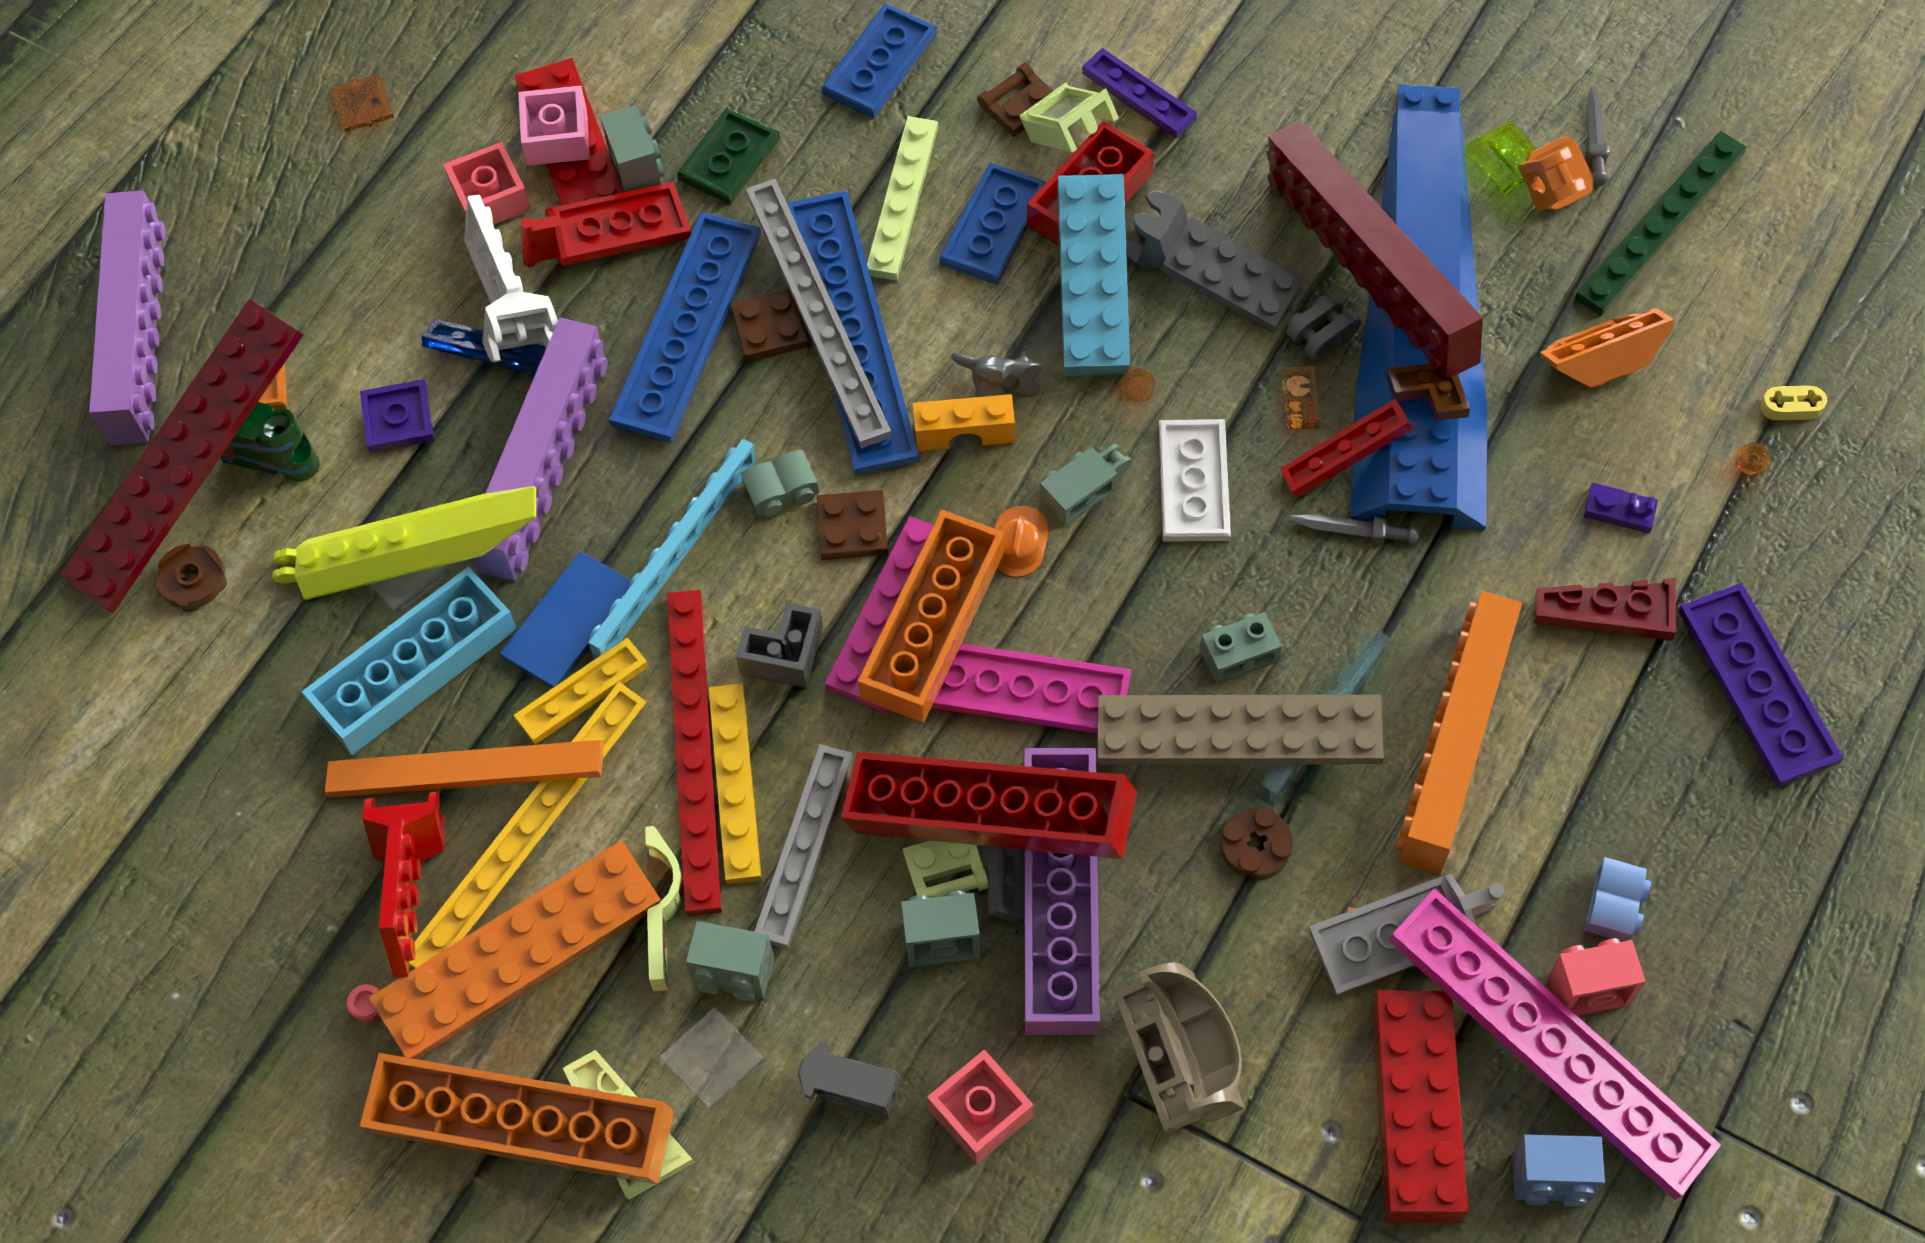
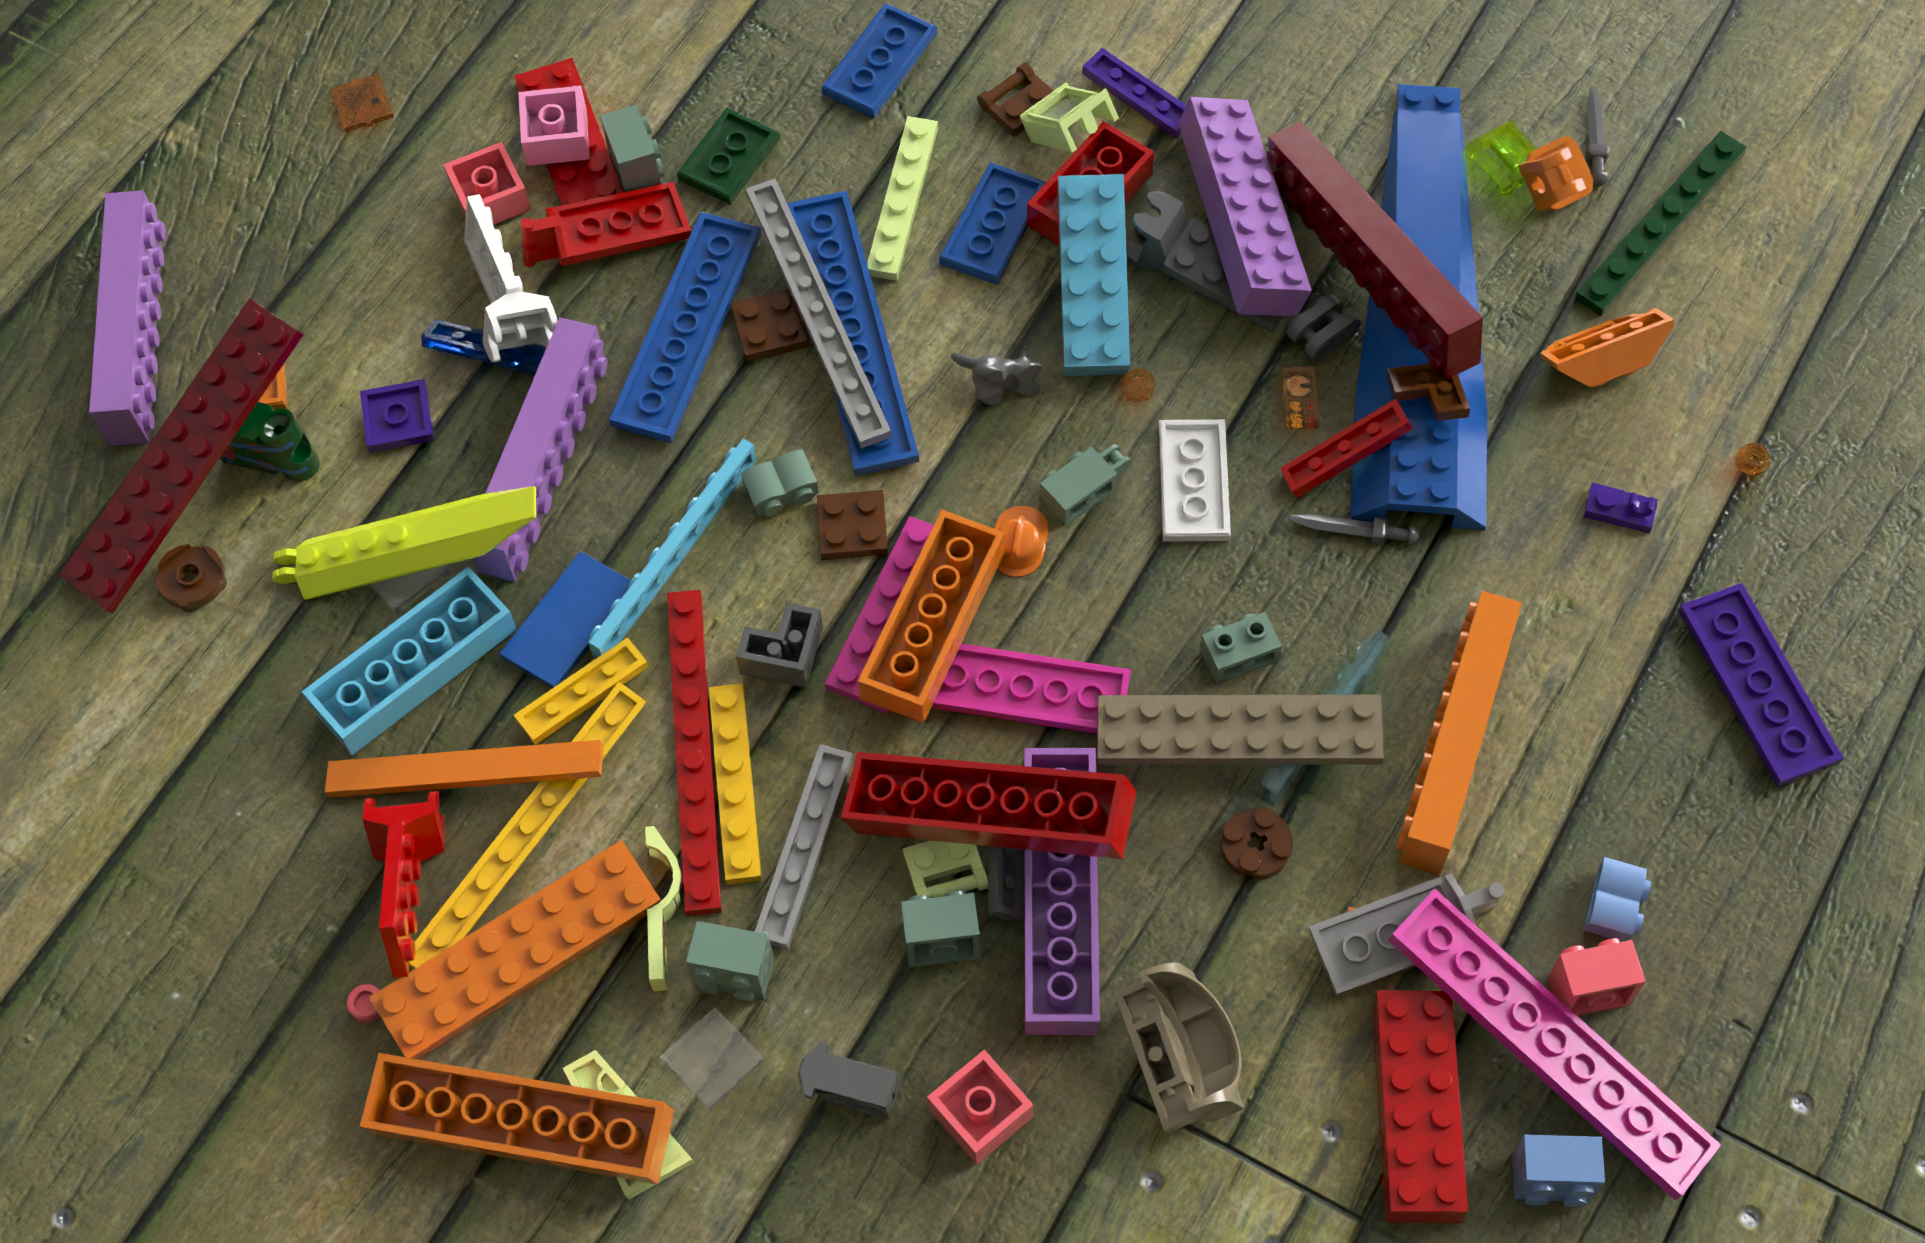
(984, 416): light orange arch -> none
(1244, 207): none -> medium lavender brick
(1625, 610): dark red wing -> none
(1793, 403): light yellow beam -> none

